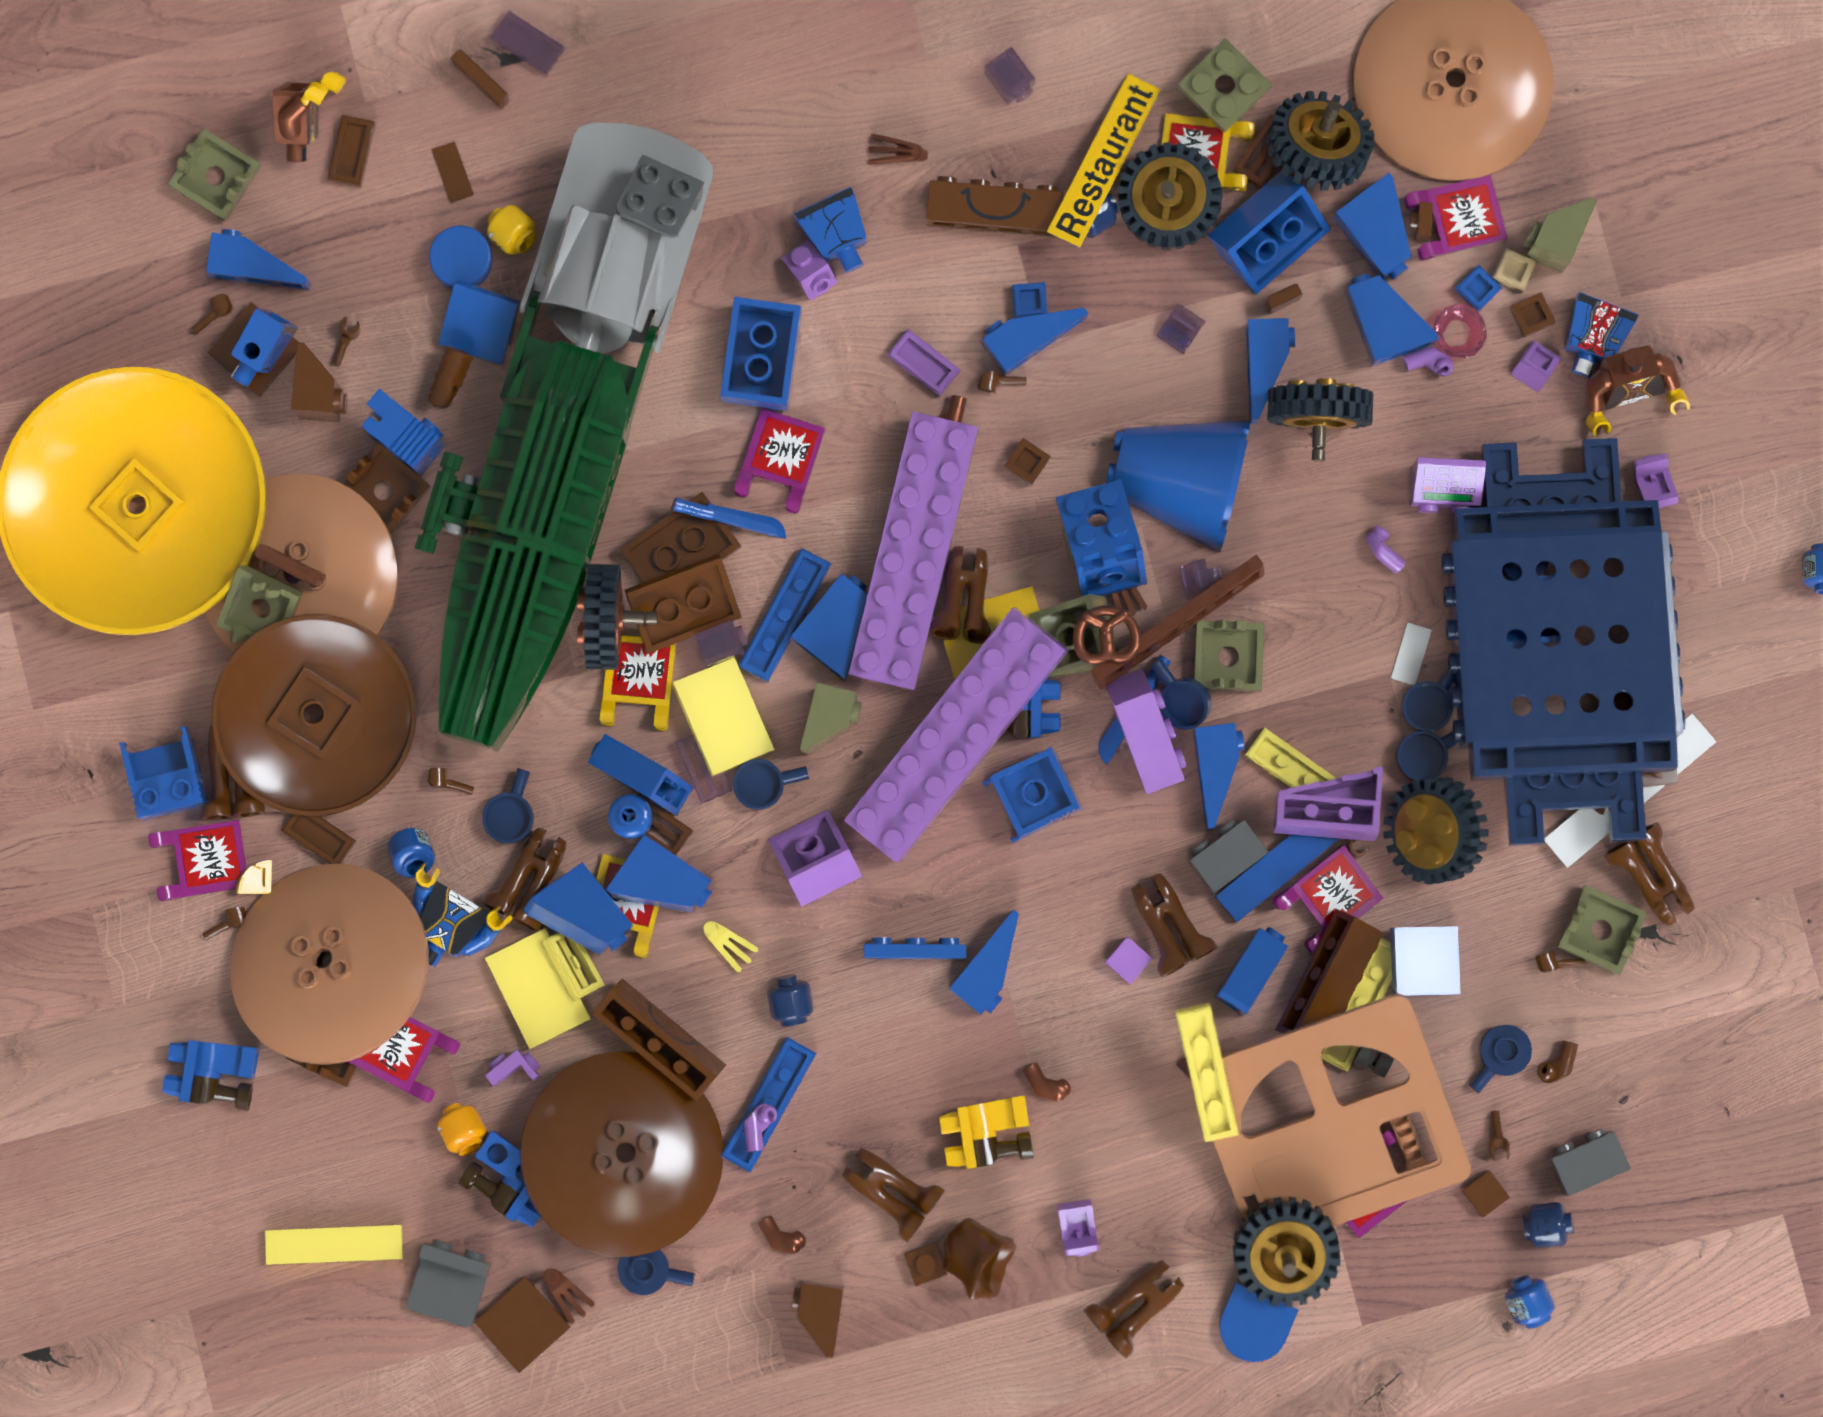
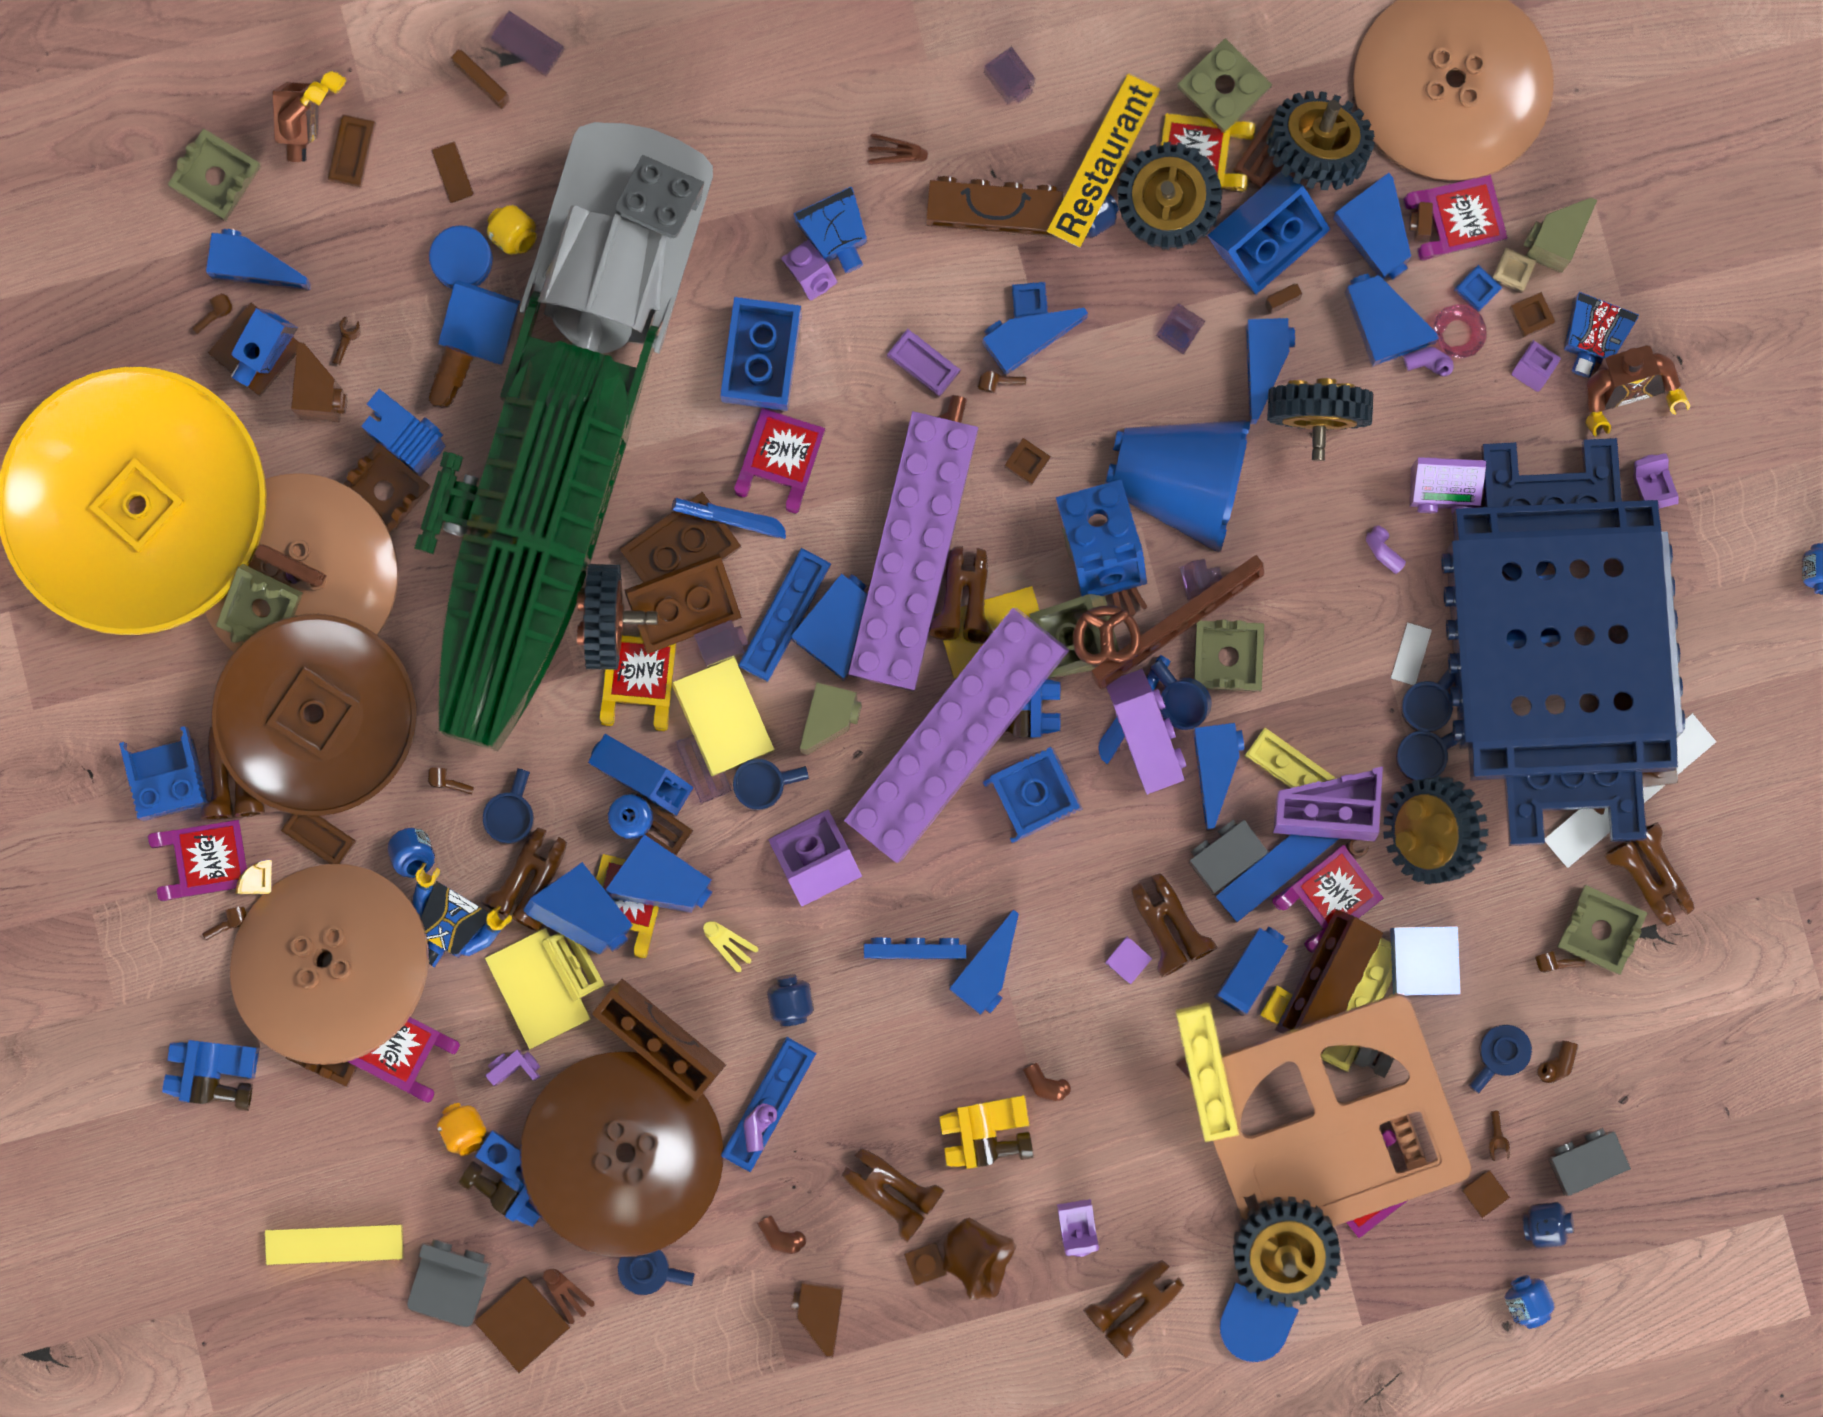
(1276, 1005): none -> yellow tile

